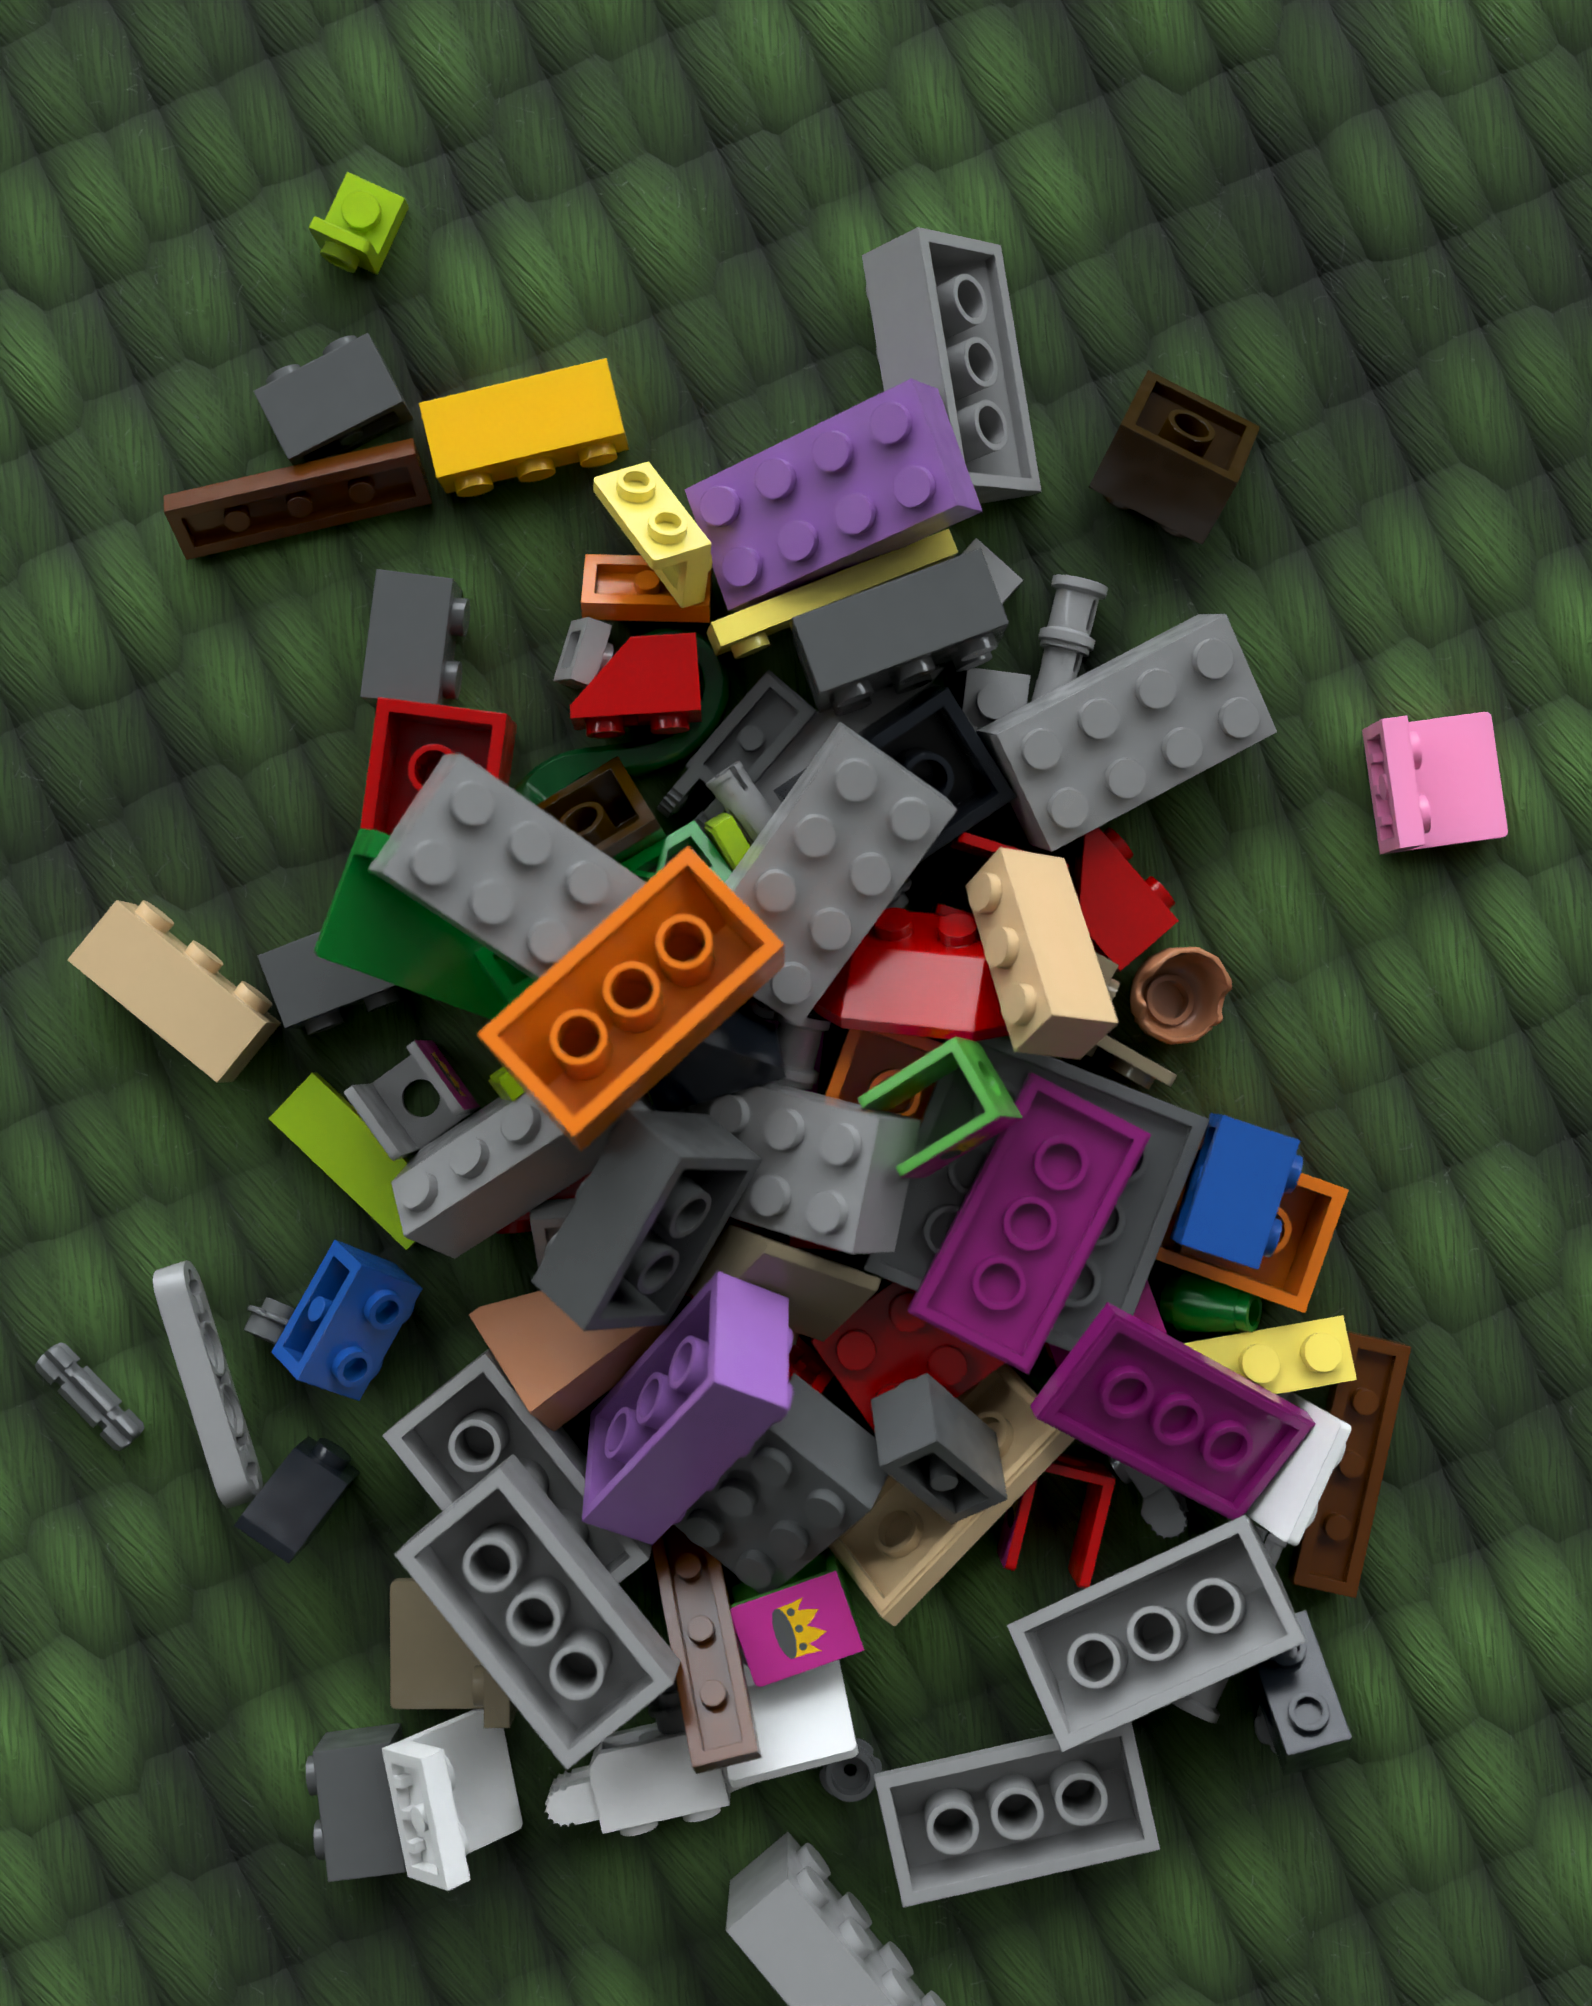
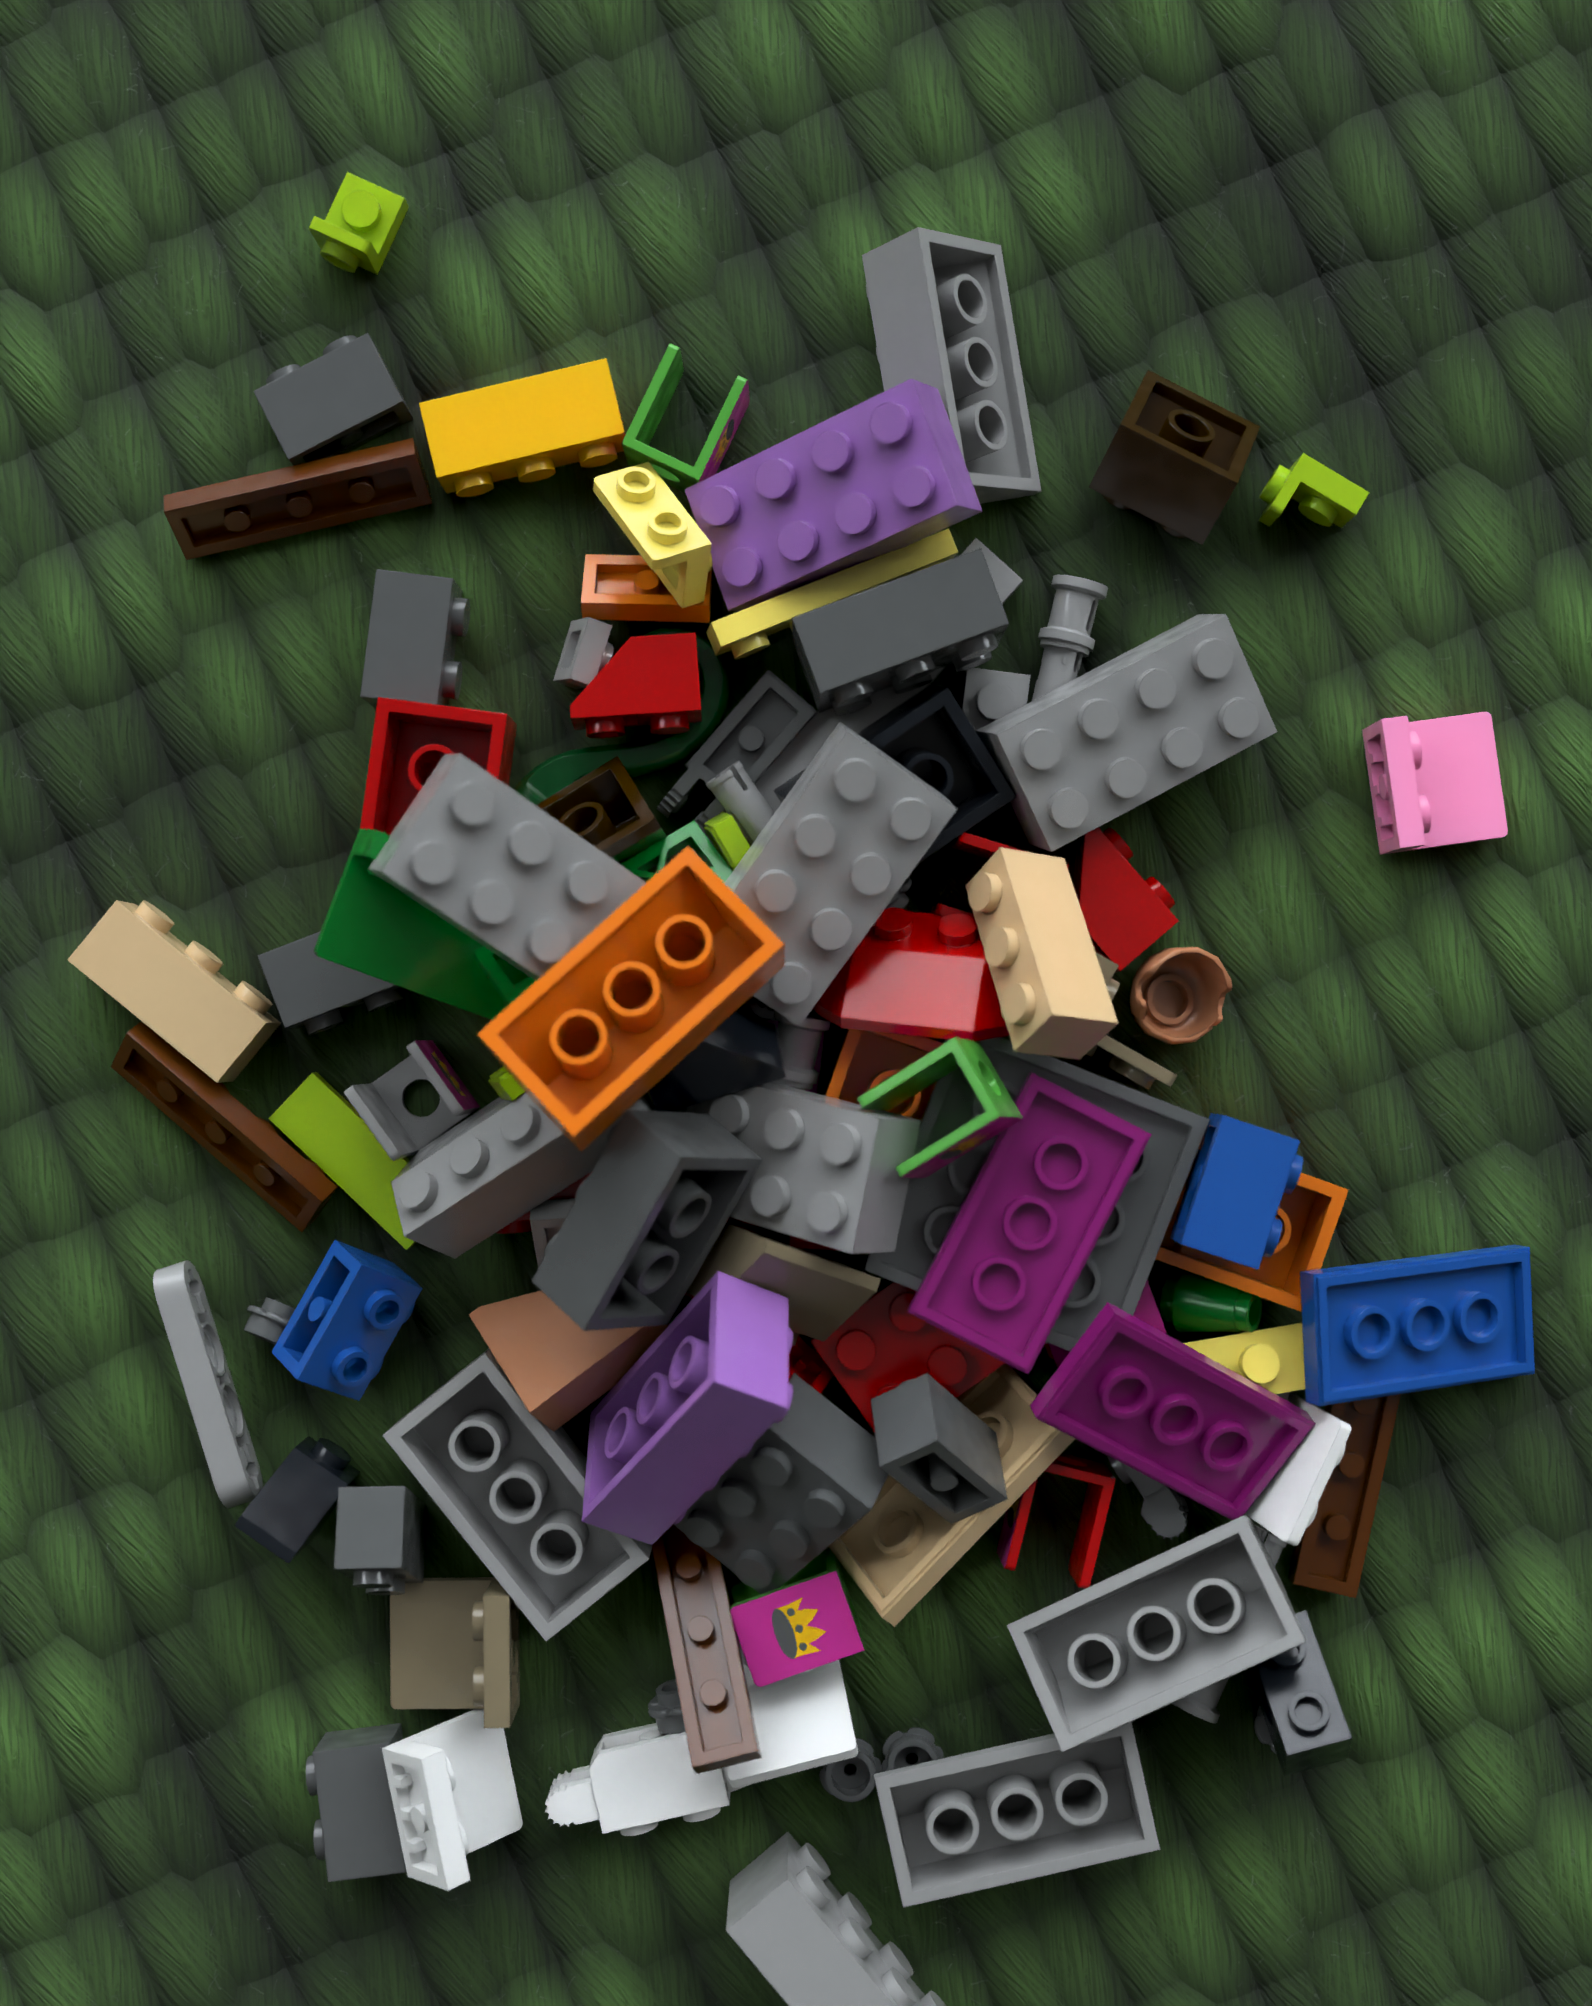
(89, 1396): dark grey axle -> none
(224, 1126): none -> reddish brown plate
(380, 1538): none -> dark grey brick
(540, 1611): light grey brick -> none
(651, 411): none -> bright green piece
(914, 1741): none -> dark grey plate
(1321, 492): none -> lime bracket
(1416, 1324): none -> blue tile

